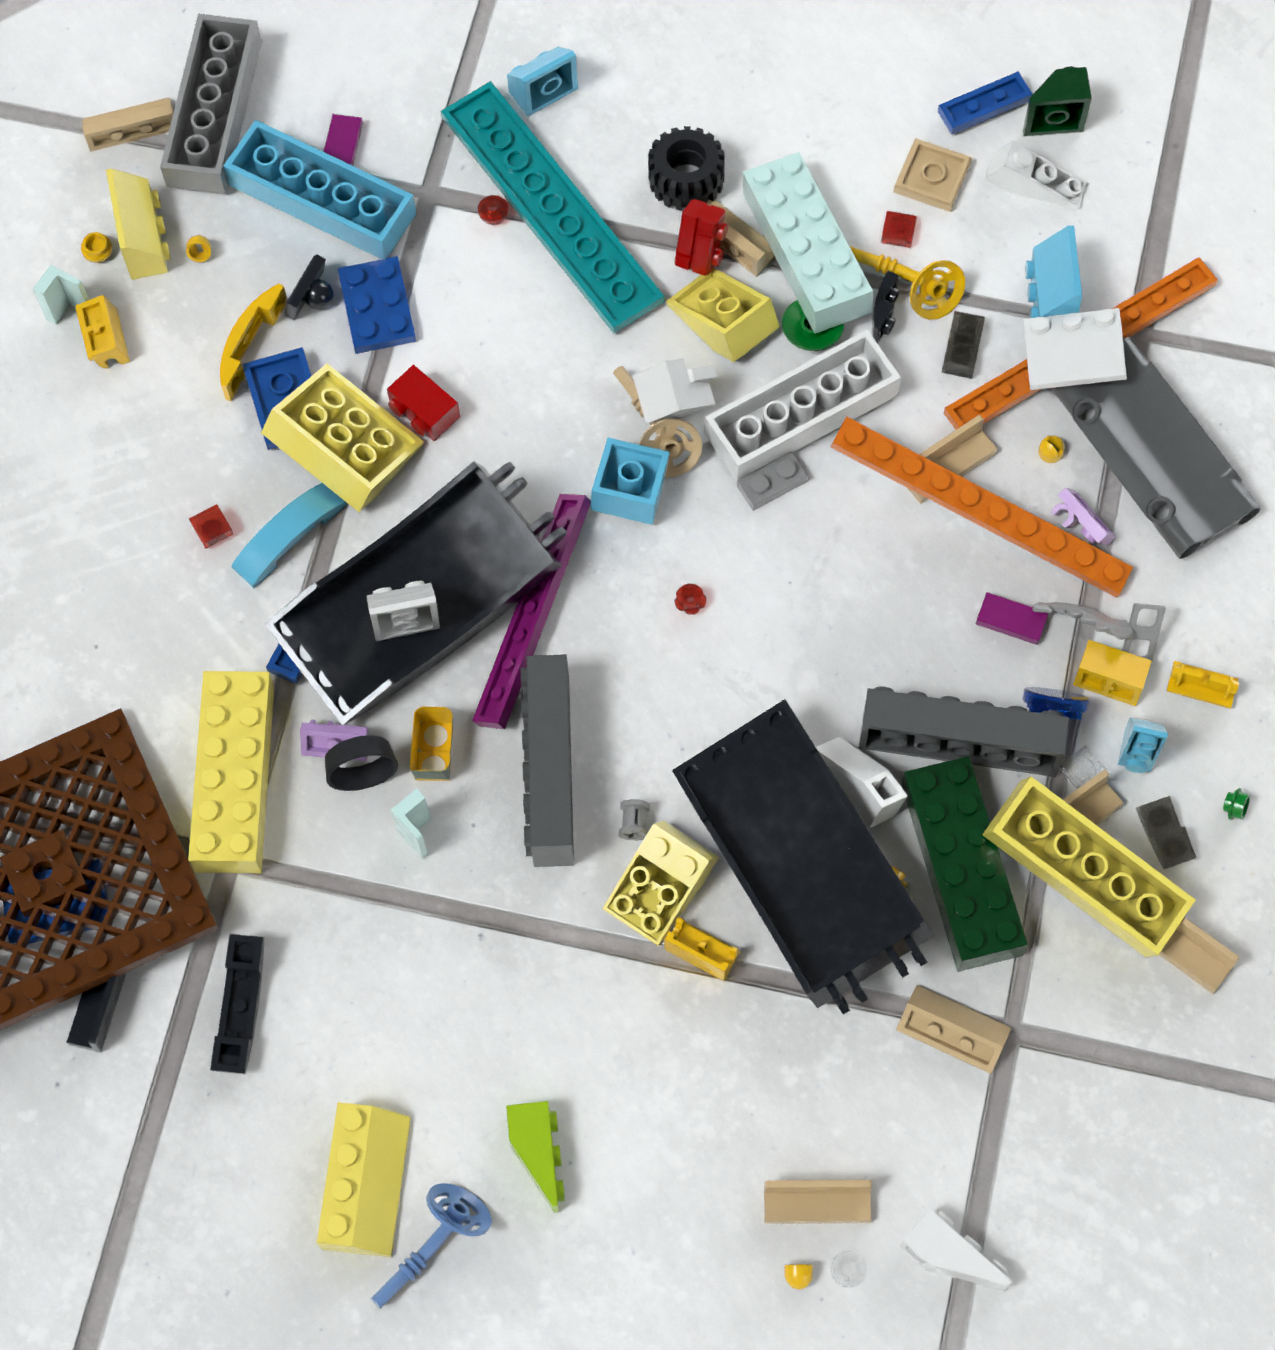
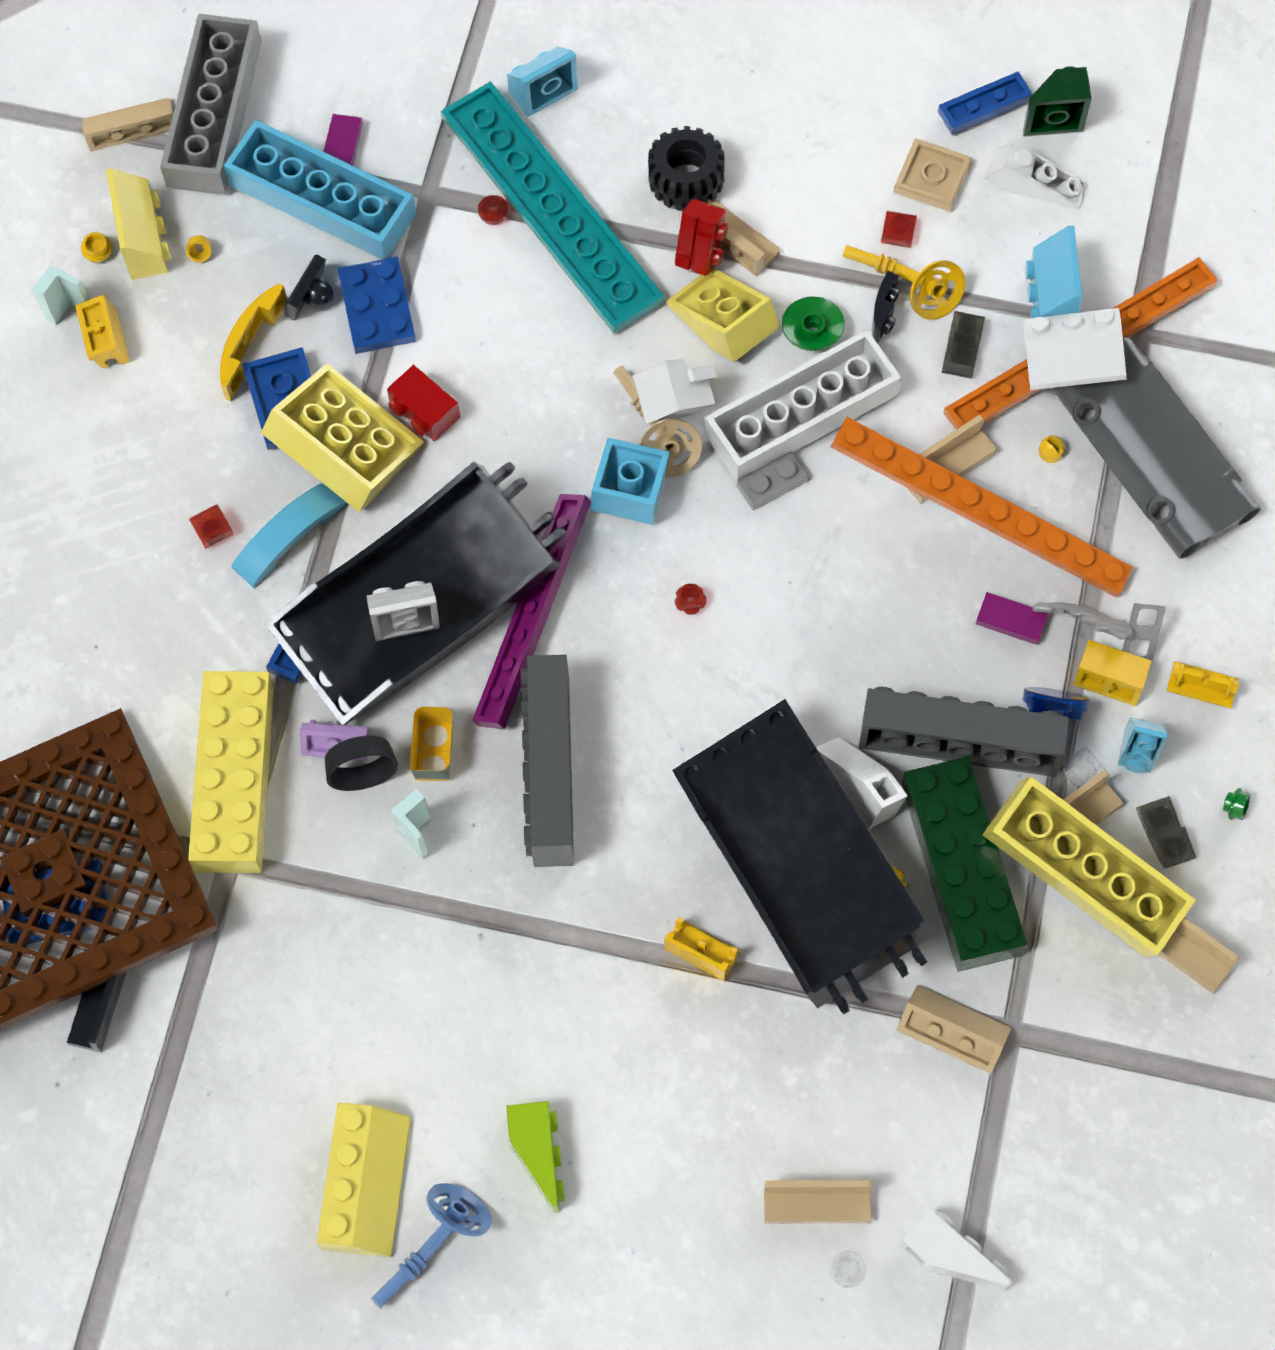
(239, 1004): black slope -> none
(634, 819): light grey bush -> none
(660, 881): light yellow slope -> none
(798, 1275): yellow hinge -> none
(807, 242): light aqua brick -> none
(1093, 527): lavender plate -> none

